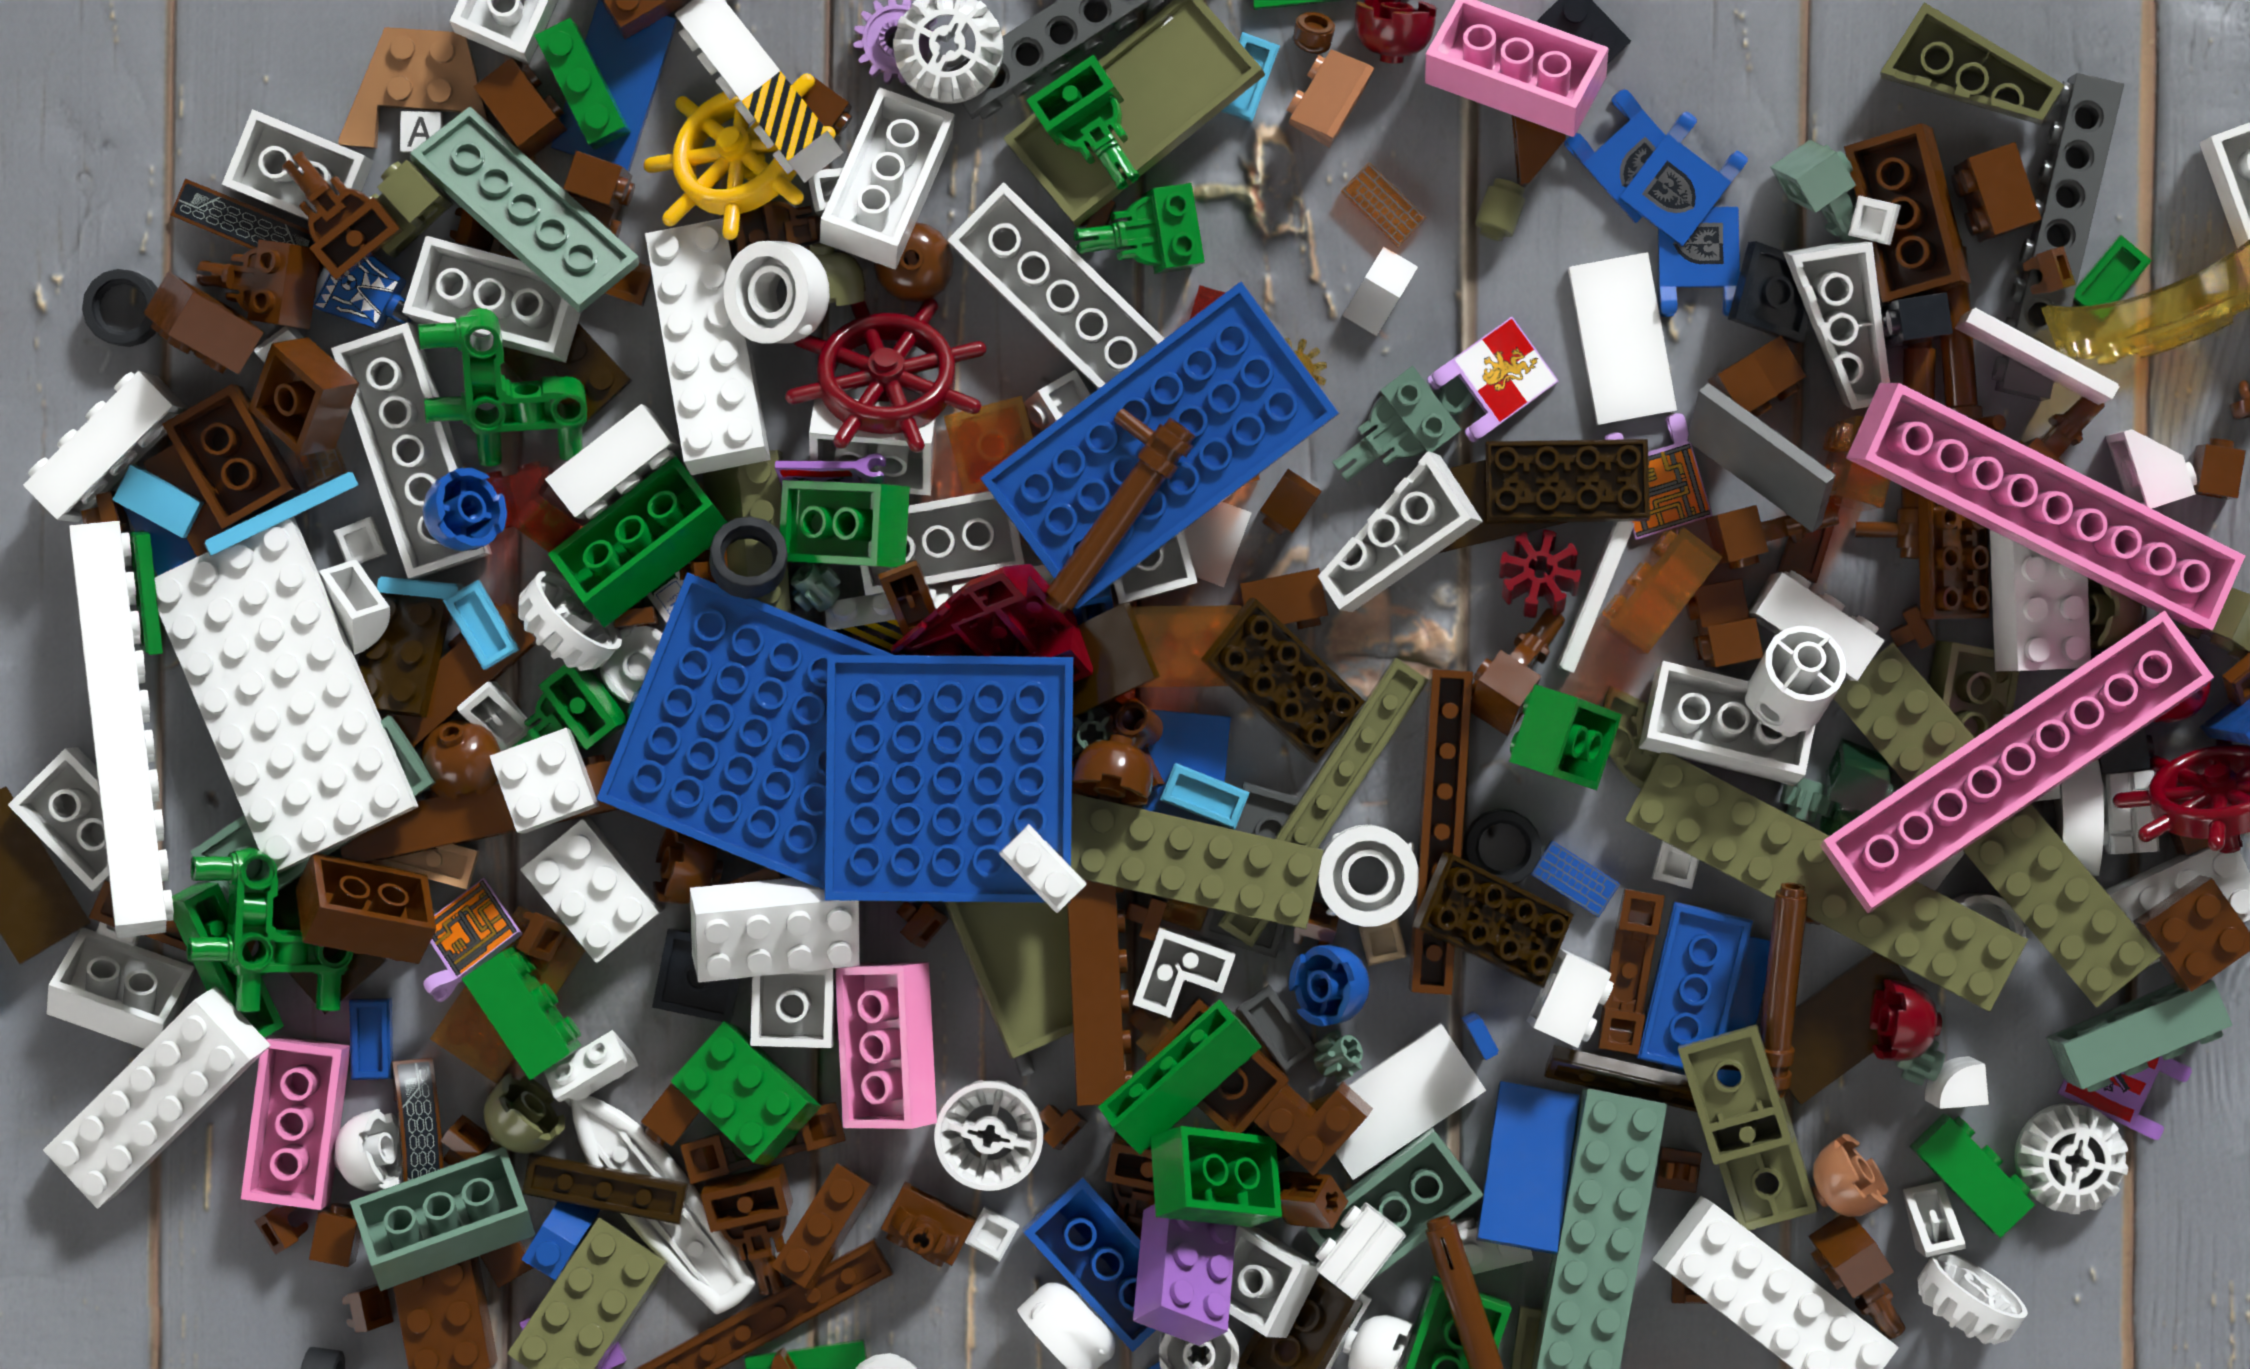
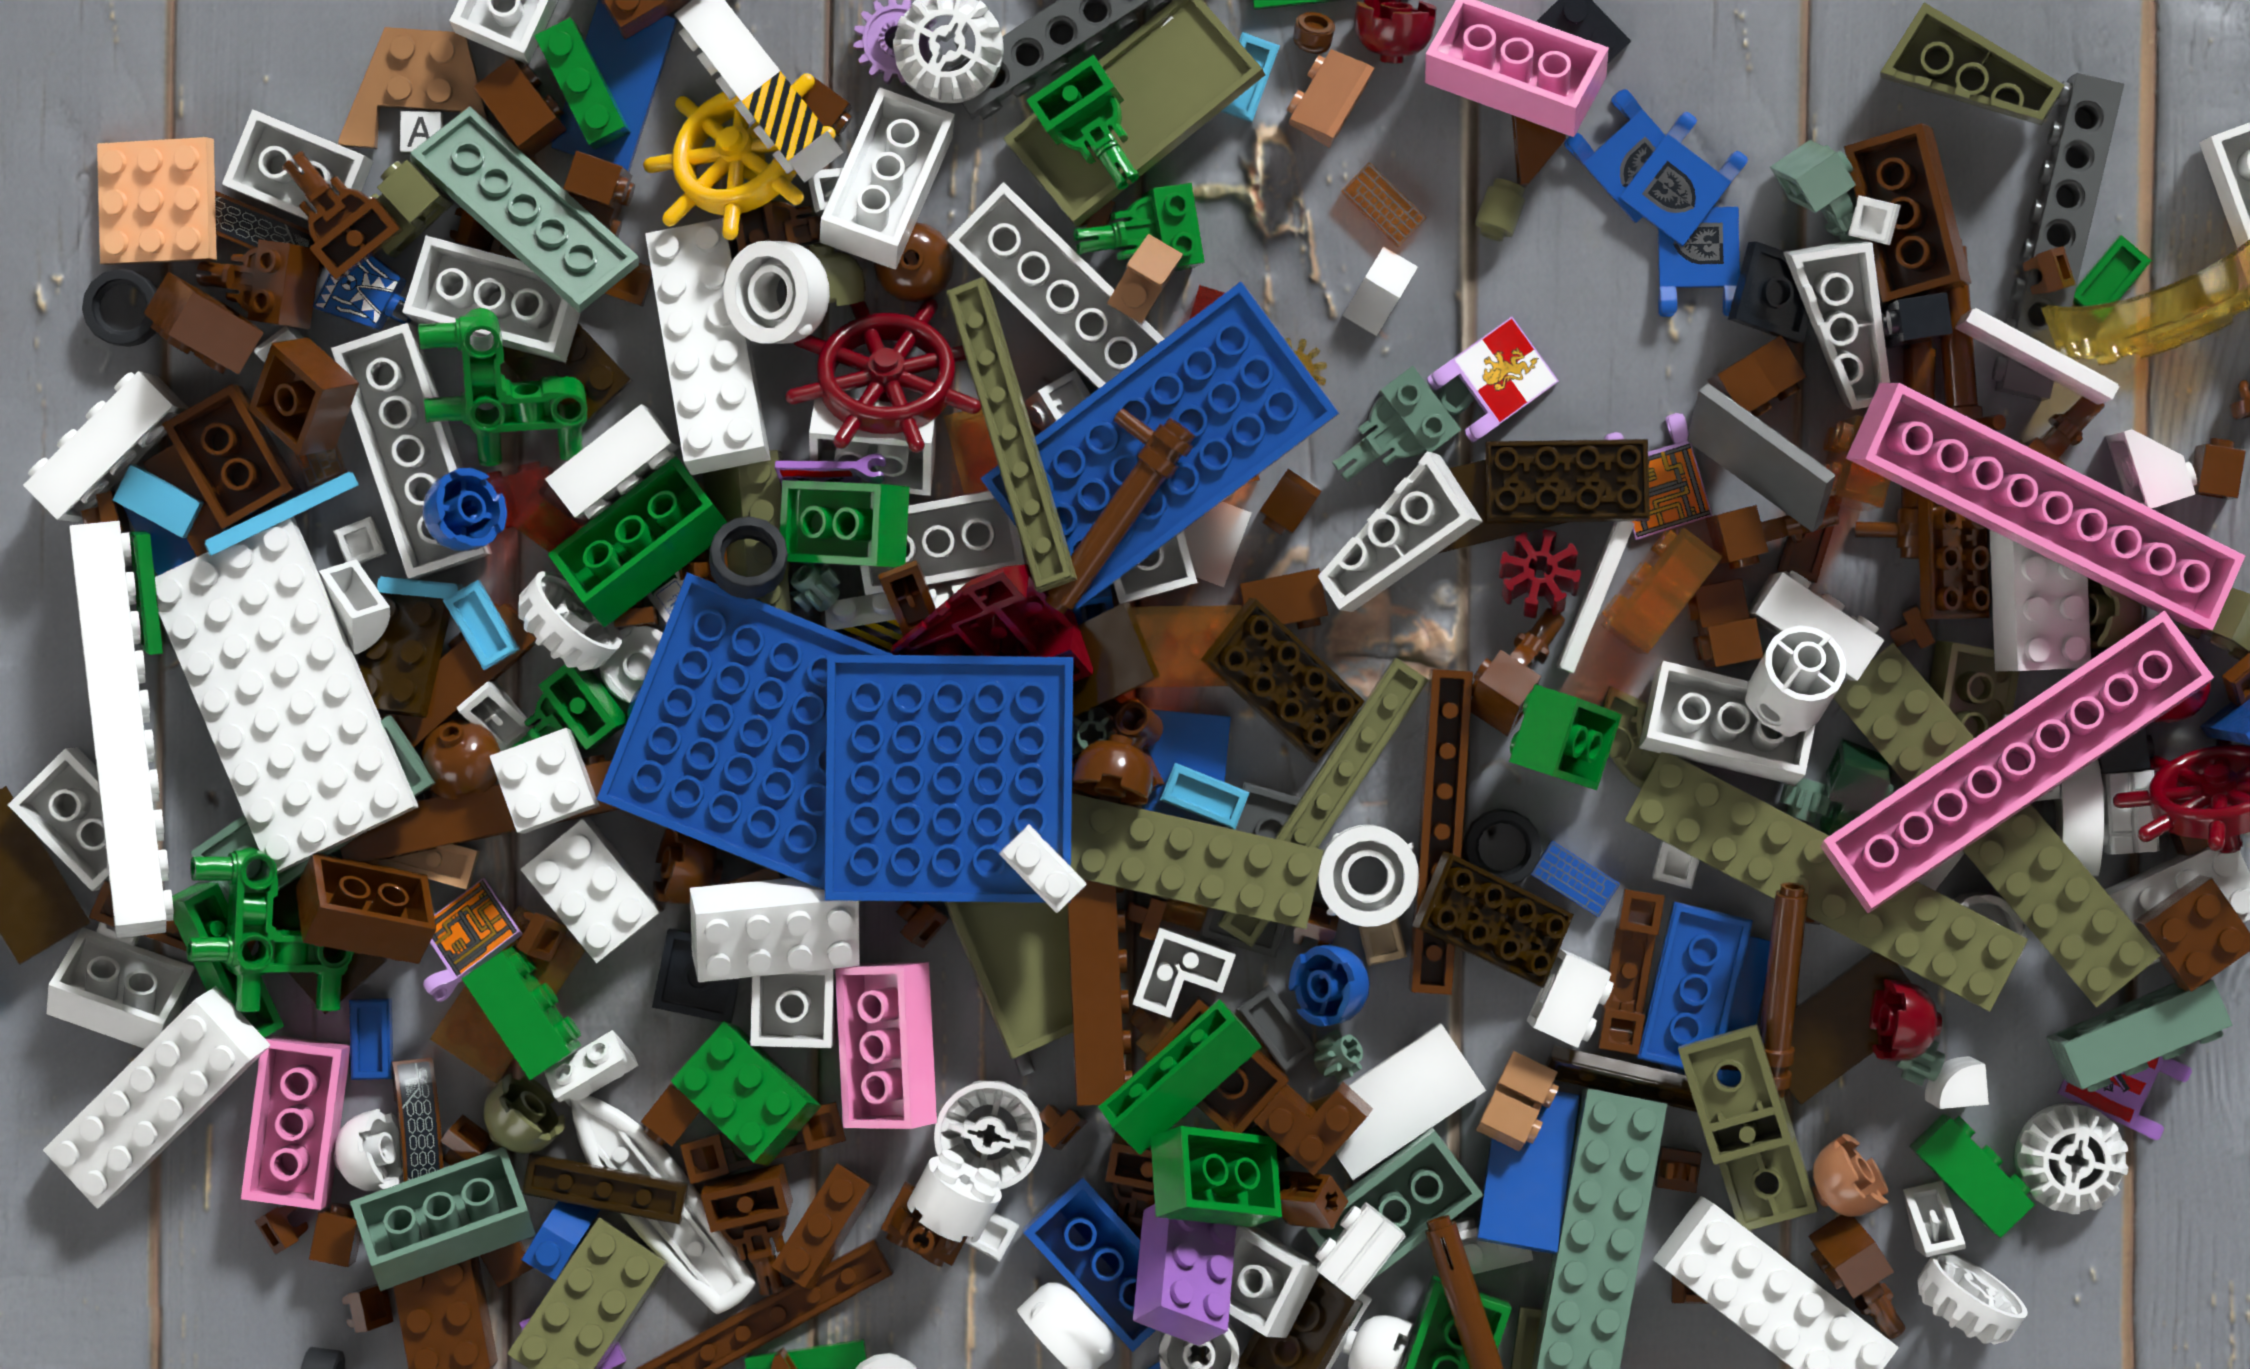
(156, 201): none -> light nougat plate
(955, 1197): none -> white brick
(1011, 435): none -> olive tile
(1144, 278): none -> medium nougat slope
(1480, 1035): blue tile -> none
(1517, 1102): none -> medium nougat piece
(1622, 338): white tile -> none
(1995, 193): reddish brown brick -> none

